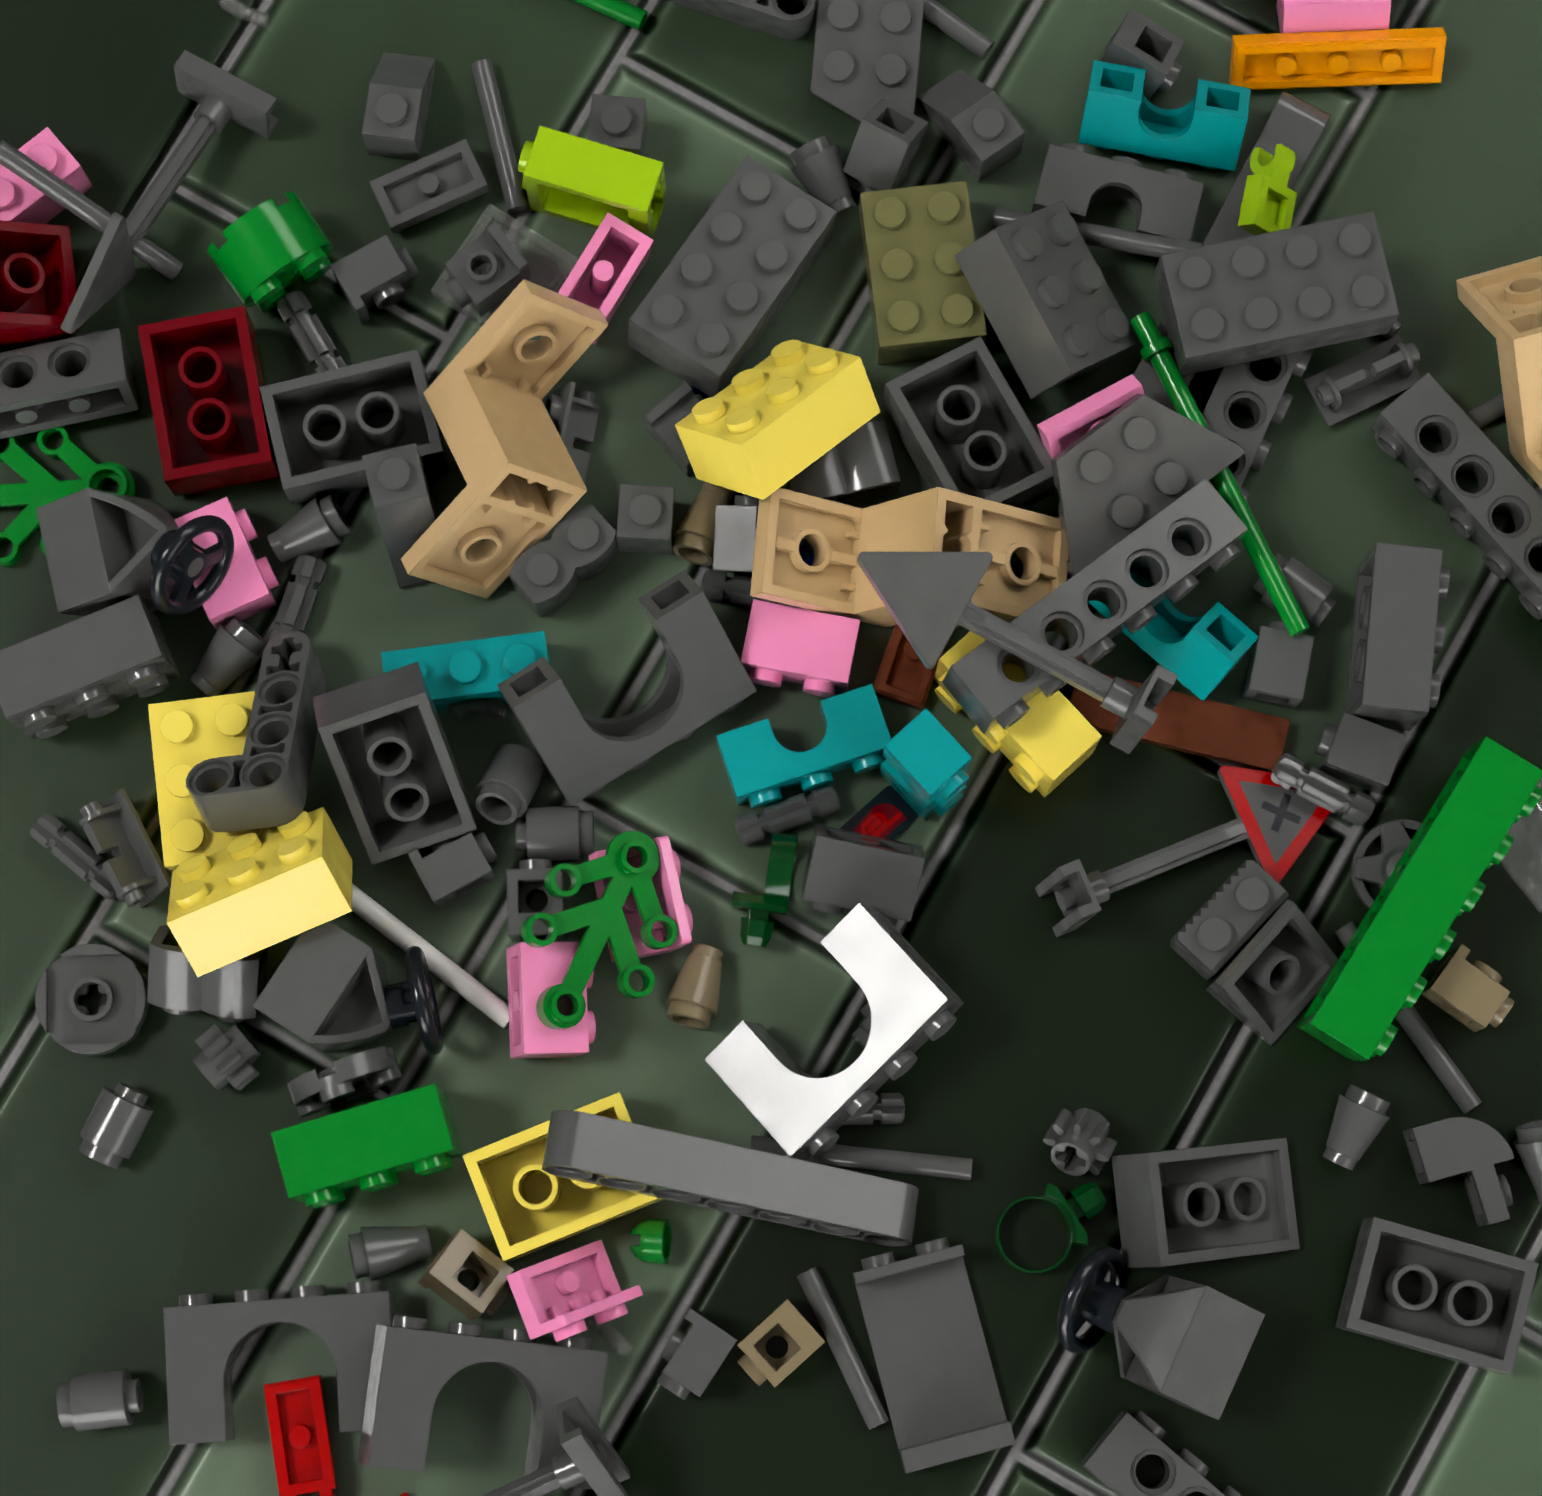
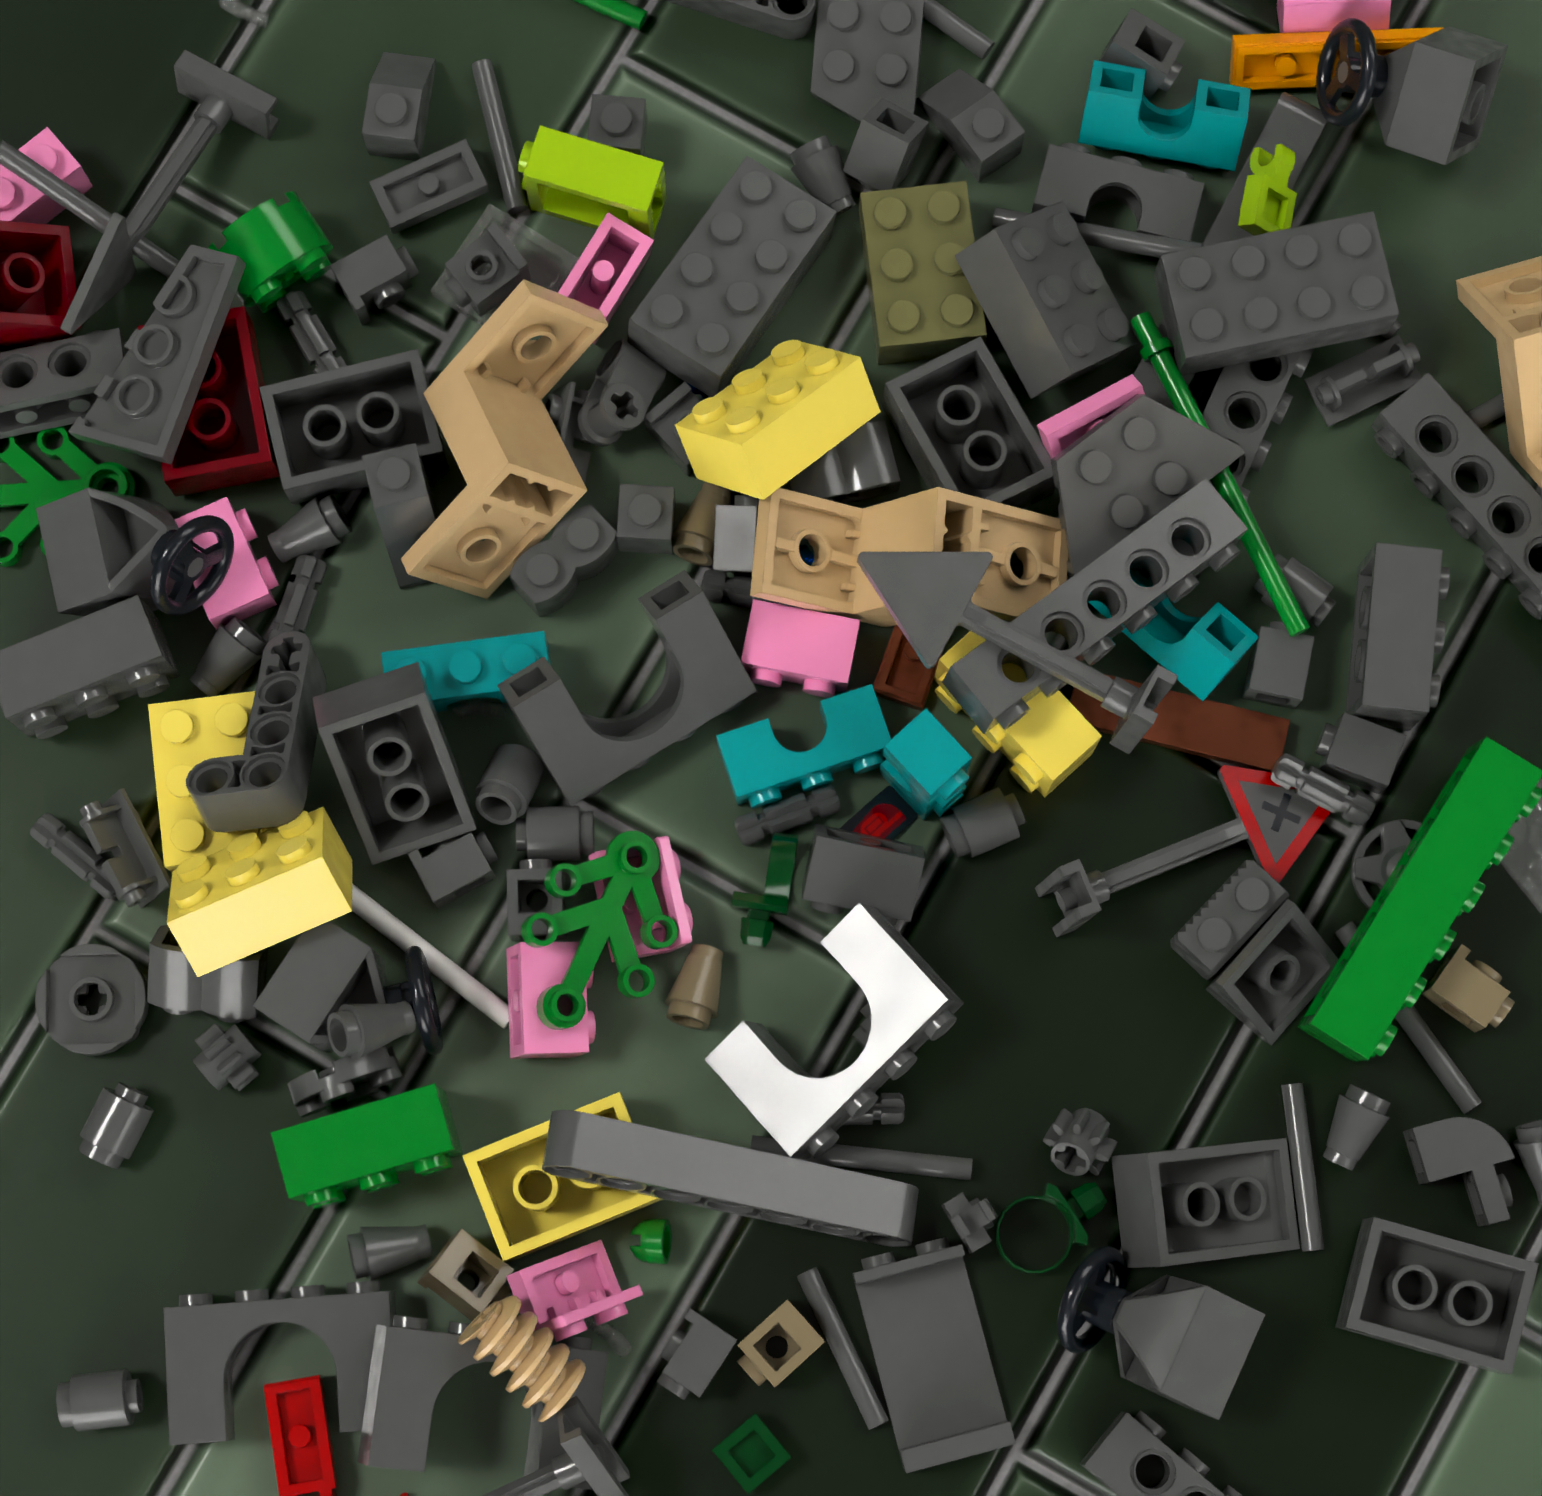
(158, 380): none -> dark grey wing
(366, 1027): none -> dark grey cone
(526, 1355): none -> tan piece
(619, 394): none -> dark grey piece
(751, 1453): none -> dark green plate
(970, 1220): none -> dark grey plate
(983, 823): none -> dark grey brick
(1302, 1167): none -> dark grey bar
(1425, 95): none -> dark grey piece

